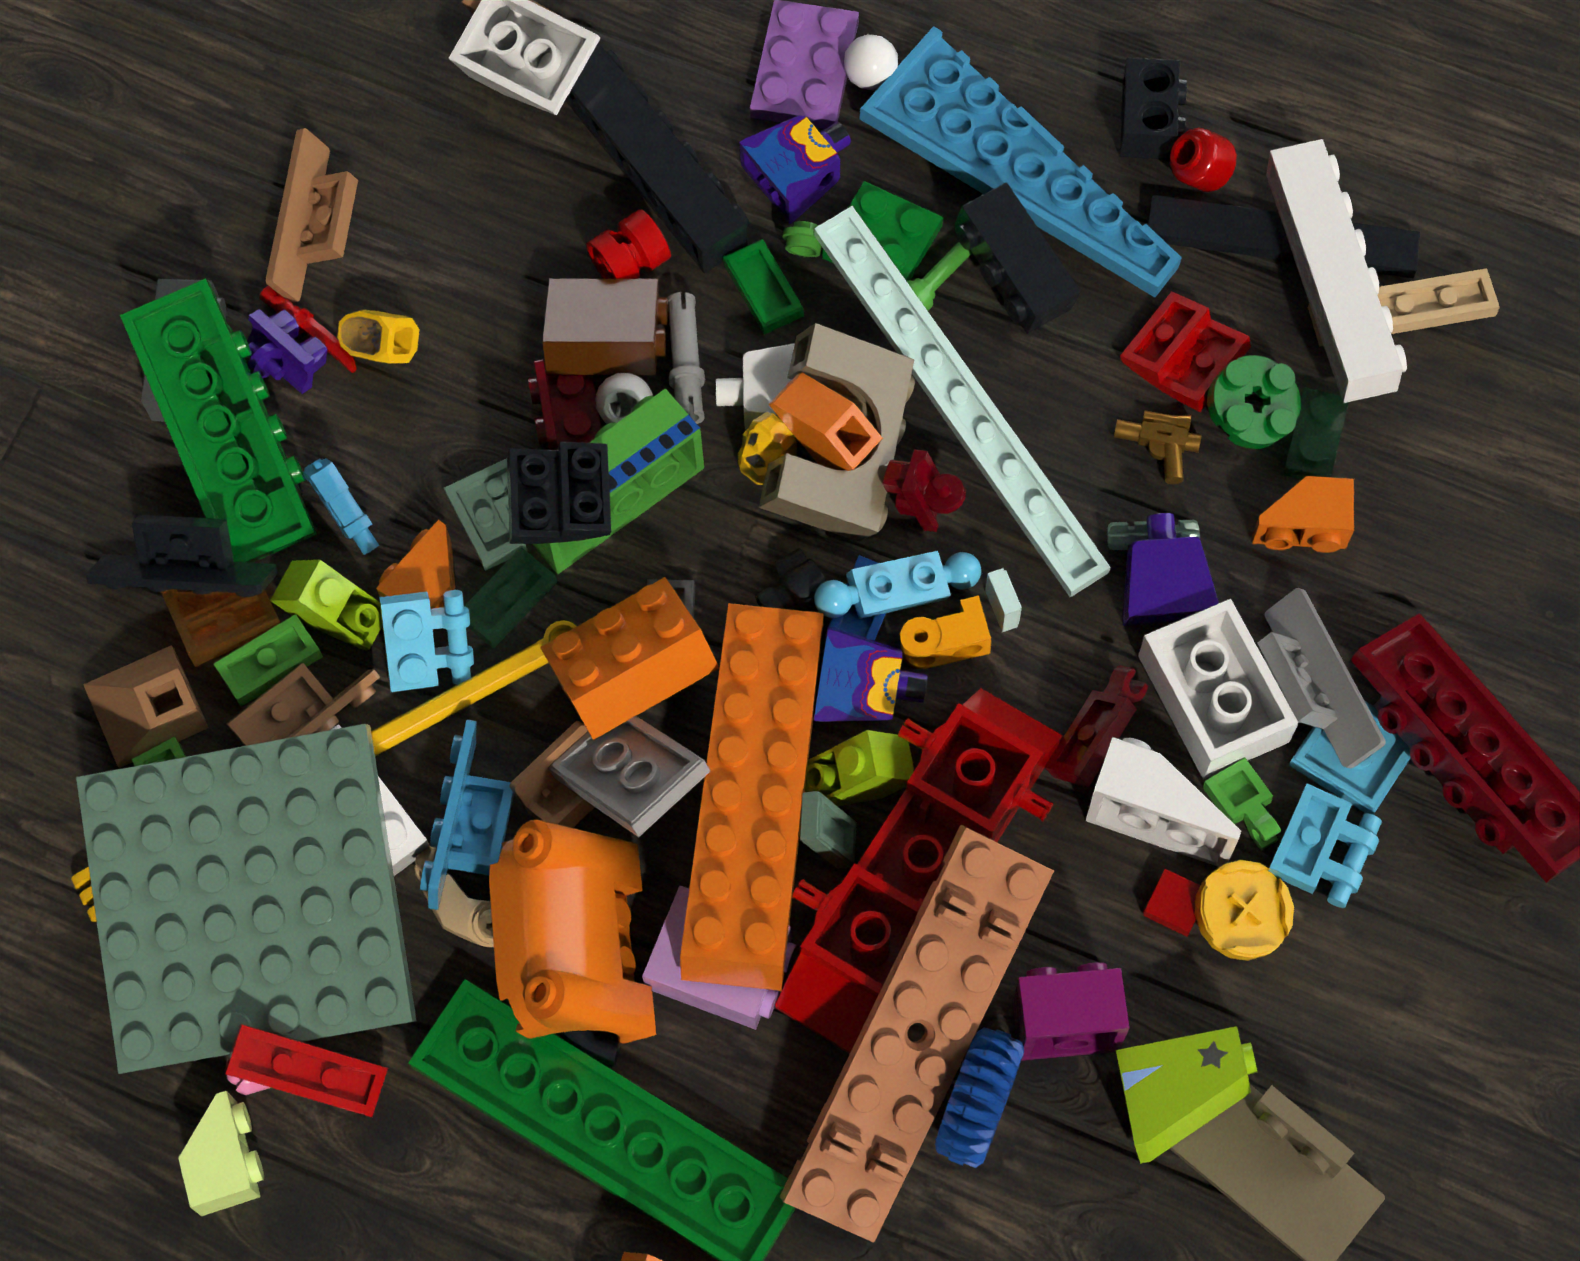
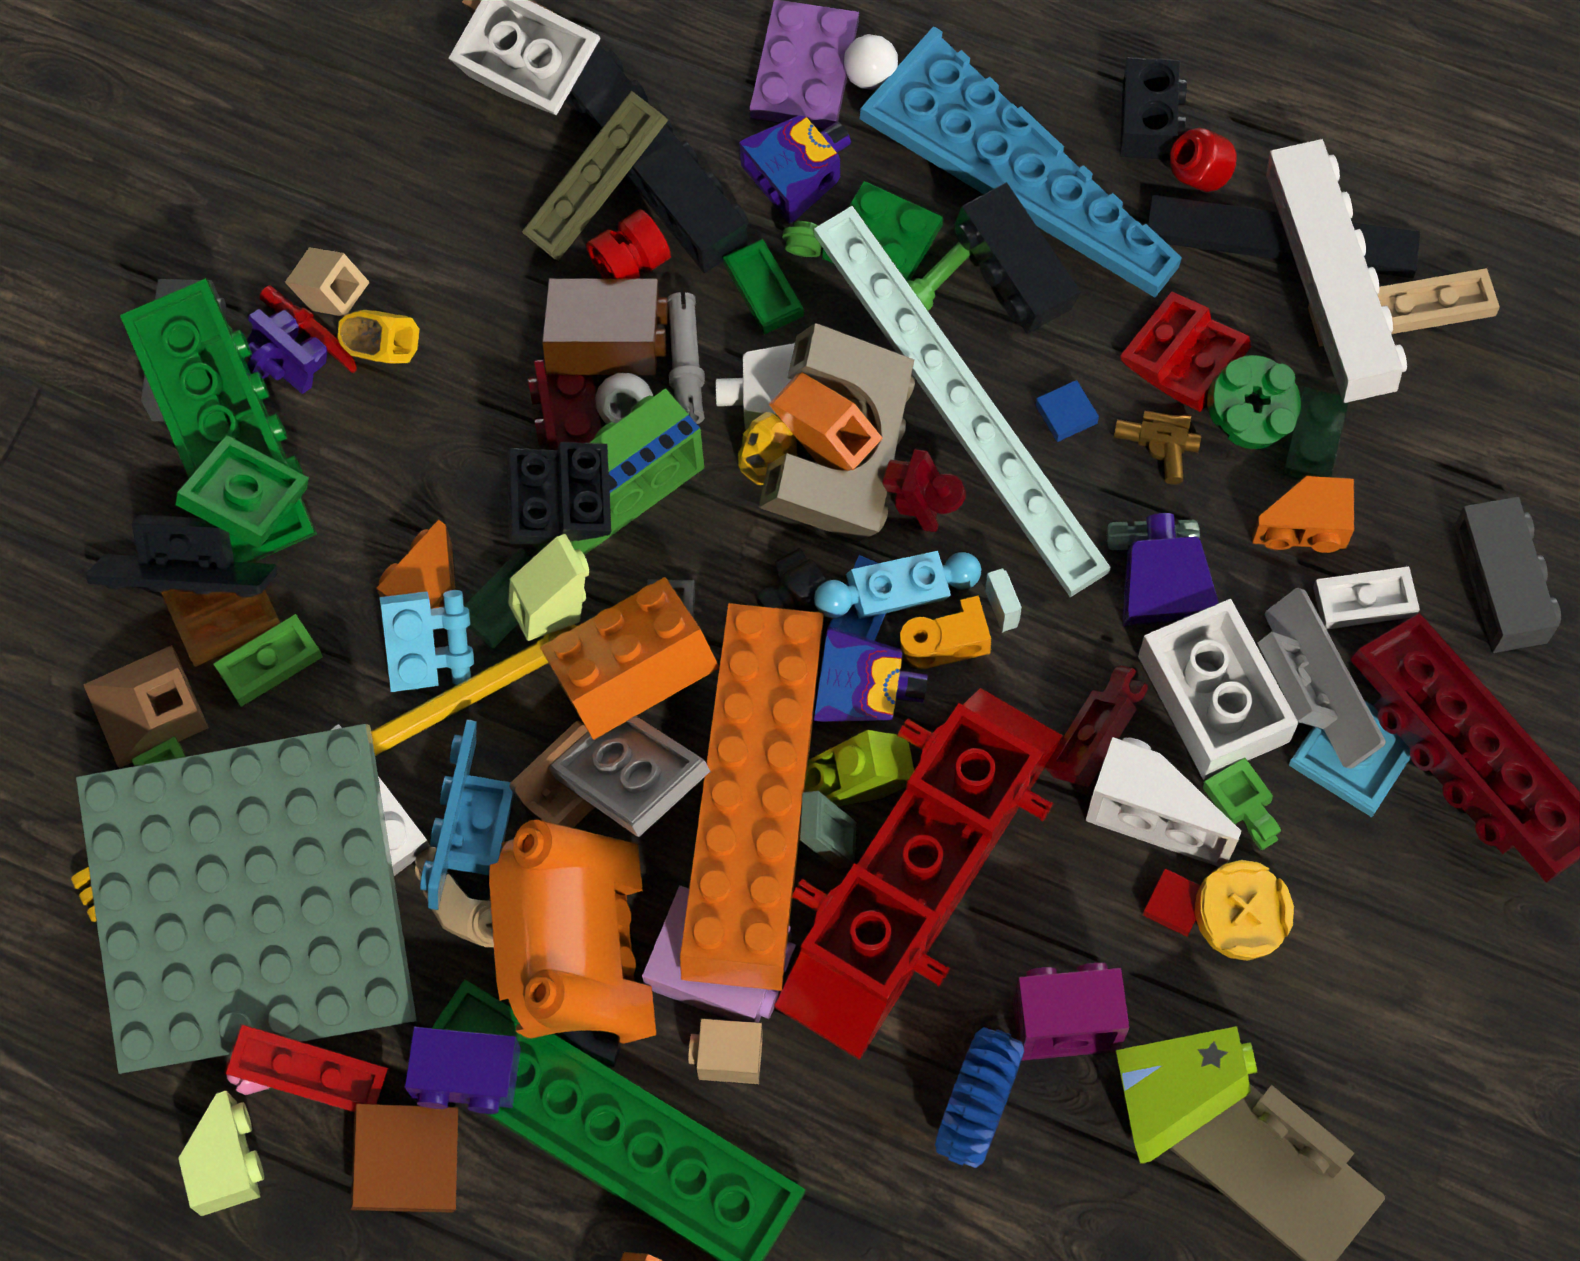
(242, 491): none -> green plate
(297, 707): medium nougat bracket -> none
(311, 216): medium nougat bracket -> none
(327, 281): none -> tan brick
(329, 603): lime slope -> none
(340, 503): dark azure piece -> none
(404, 1158): none -> dark orange tile
(462, 1069): none -> dark purple brick
(484, 513): sand green plate -> none
(549, 589): none -> yellowish green slope
(594, 175): none -> olive tile
(727, 1051): none -> tan brick
(897, 1084): nougat piece -> none
(1067, 411): none -> blue tile
(1311, 838): medium azure plate -> none
(1366, 598): none -> white plate
(1507, 574): none -> dark grey brick

